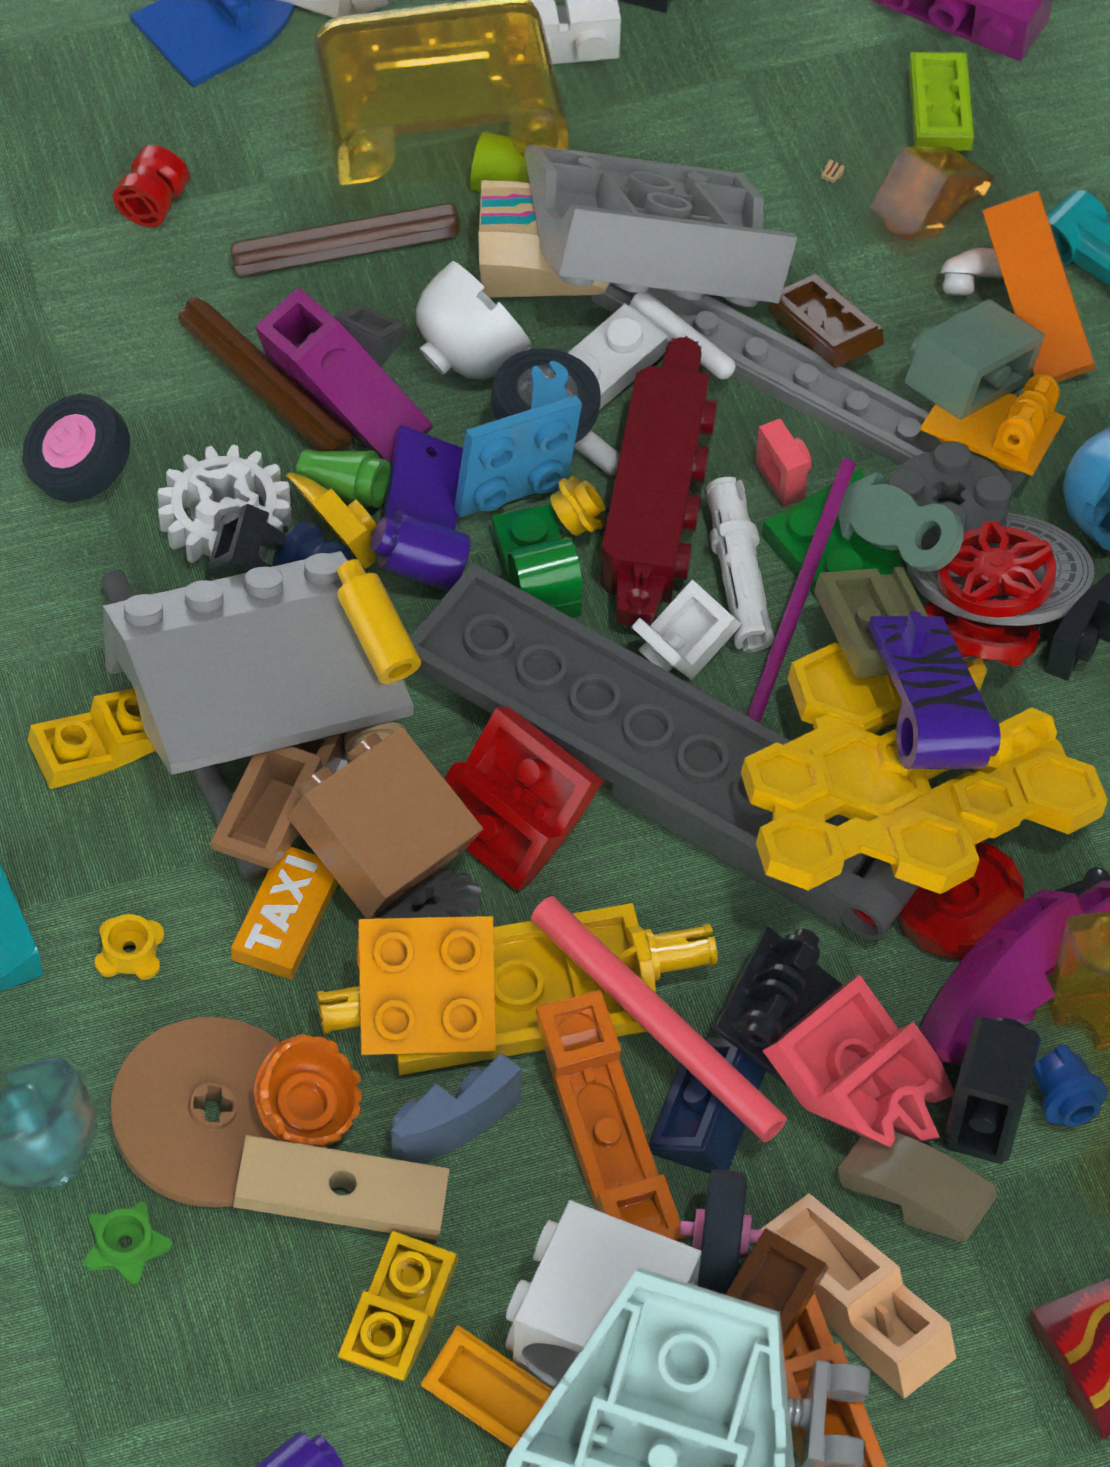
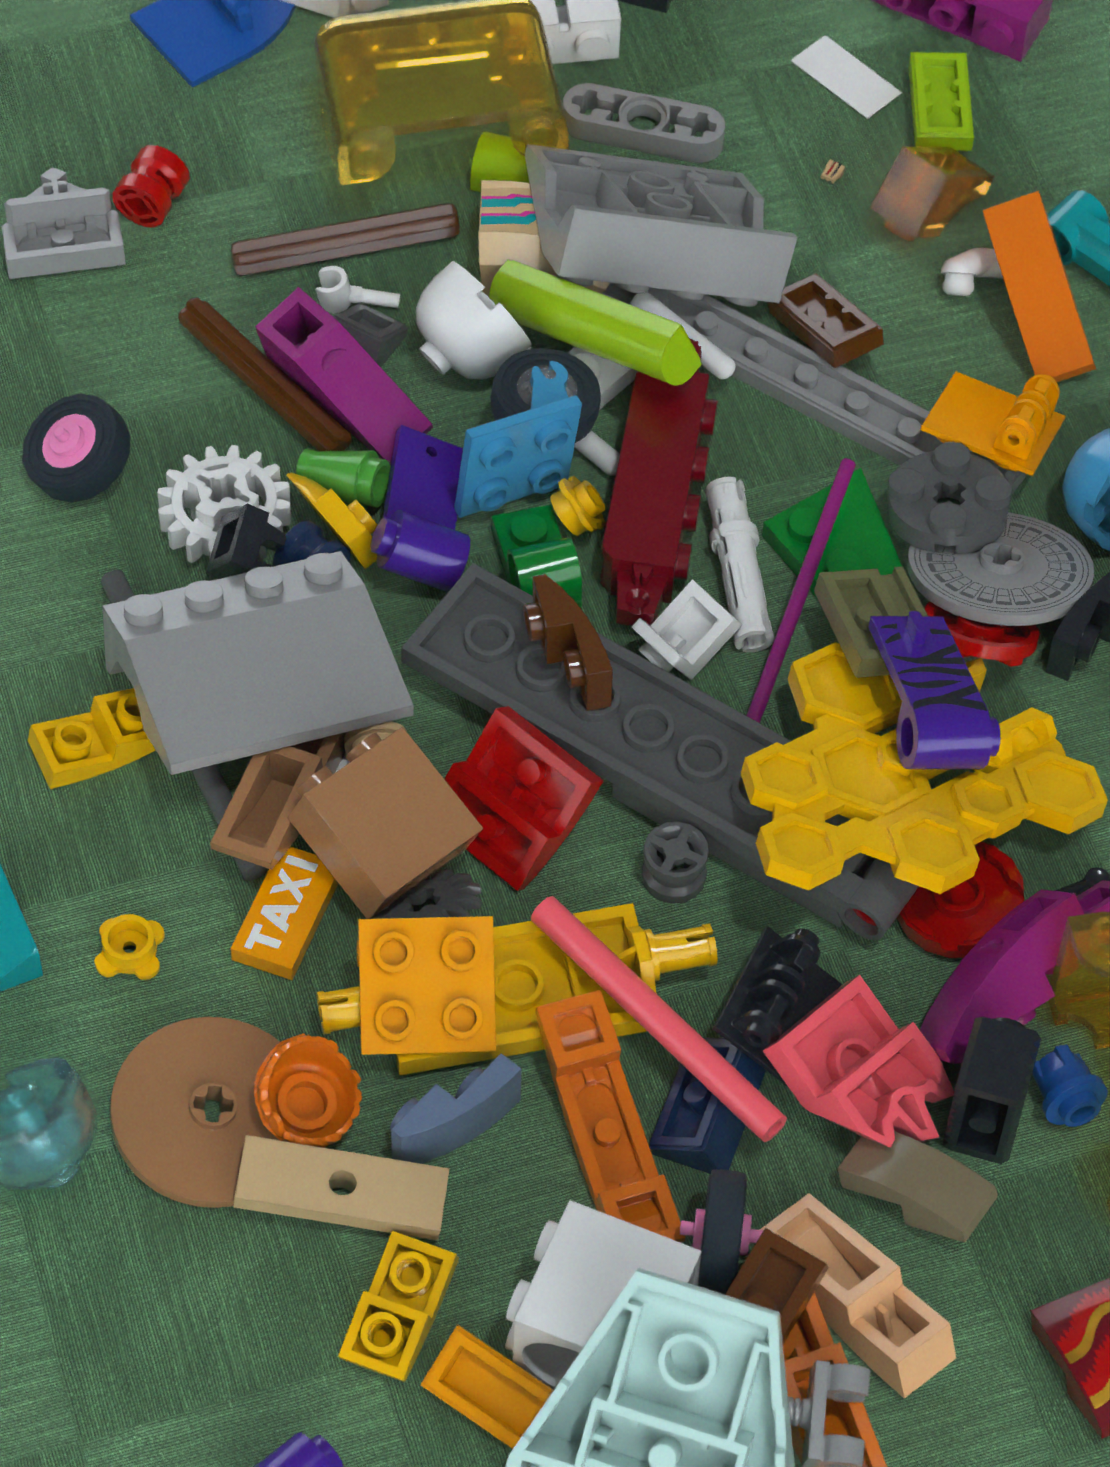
(61, 229): none -> light grey slope
(121, 1224): bright green plate -> none
(338, 294): none -> white hand
(376, 623): yellow cylinder -> none
(569, 638): none -> reddish brown slope
(595, 323): none -> lime brick
(657, 141): none -> light grey beam
(671, 846): none -> dark grey wheel
(783, 462): coral plate -> none
(846, 76): none -> white sticker
(897, 522): sand green brick -> none
(973, 358): sand green brick -> none
(999, 571): red wheel -> none

